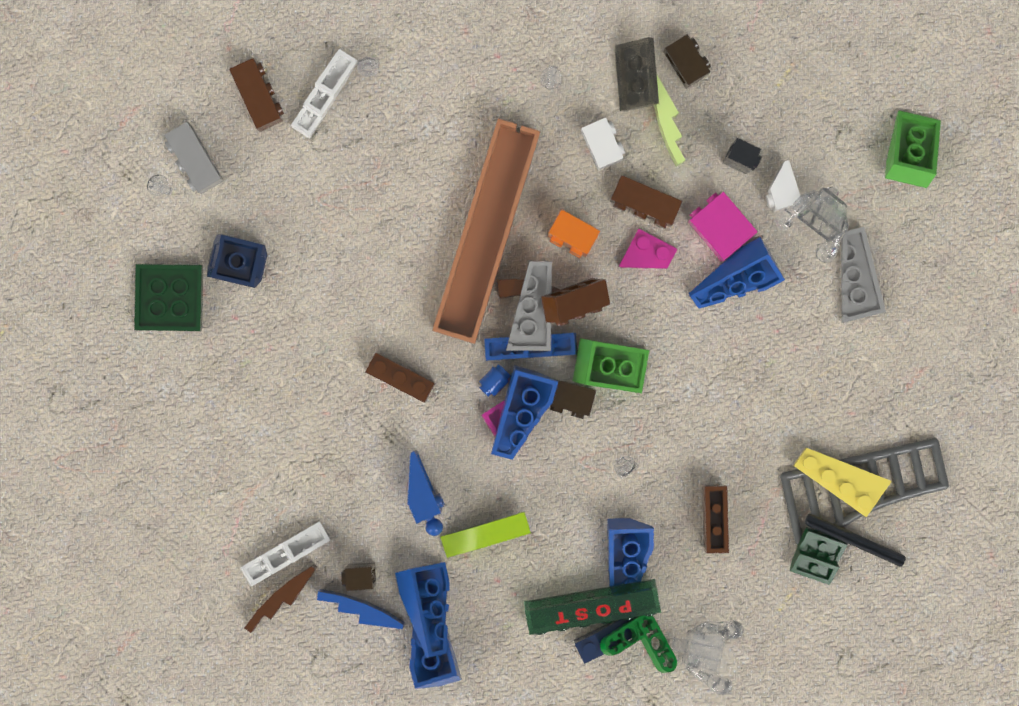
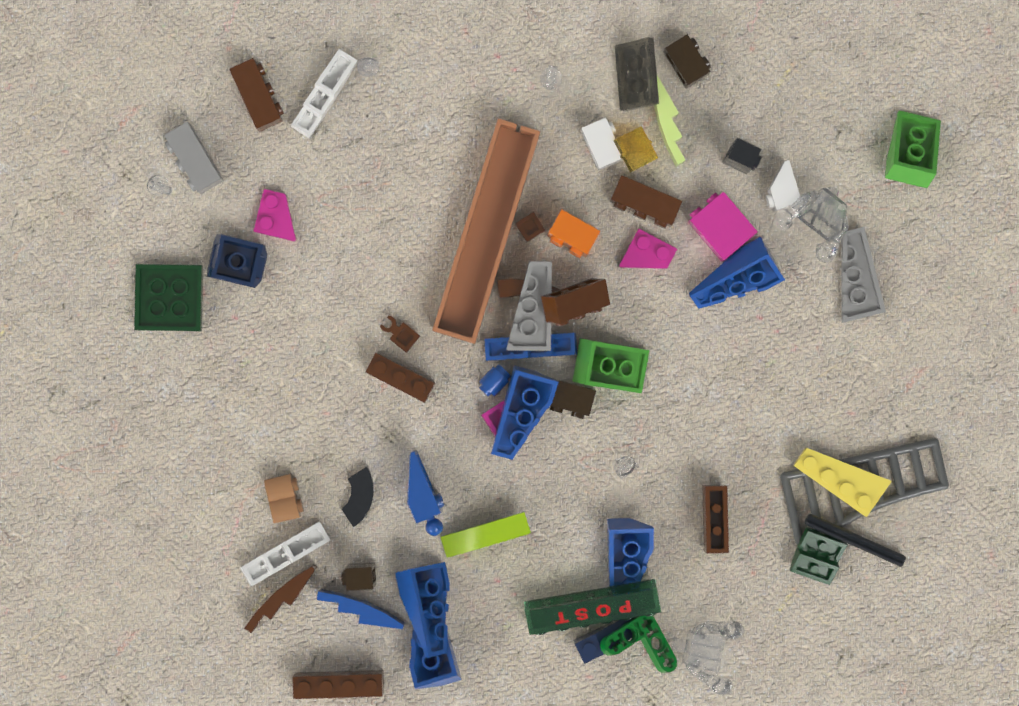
(274, 216): none -> dark pink wing
(283, 498): none -> medium nougat brick
(338, 684): none -> reddish brown brick
(361, 496): none -> black tile
(402, 336): none -> reddish brown plate
(530, 227): none -> reddish brown plate
(635, 149): none -> clear yellow piece

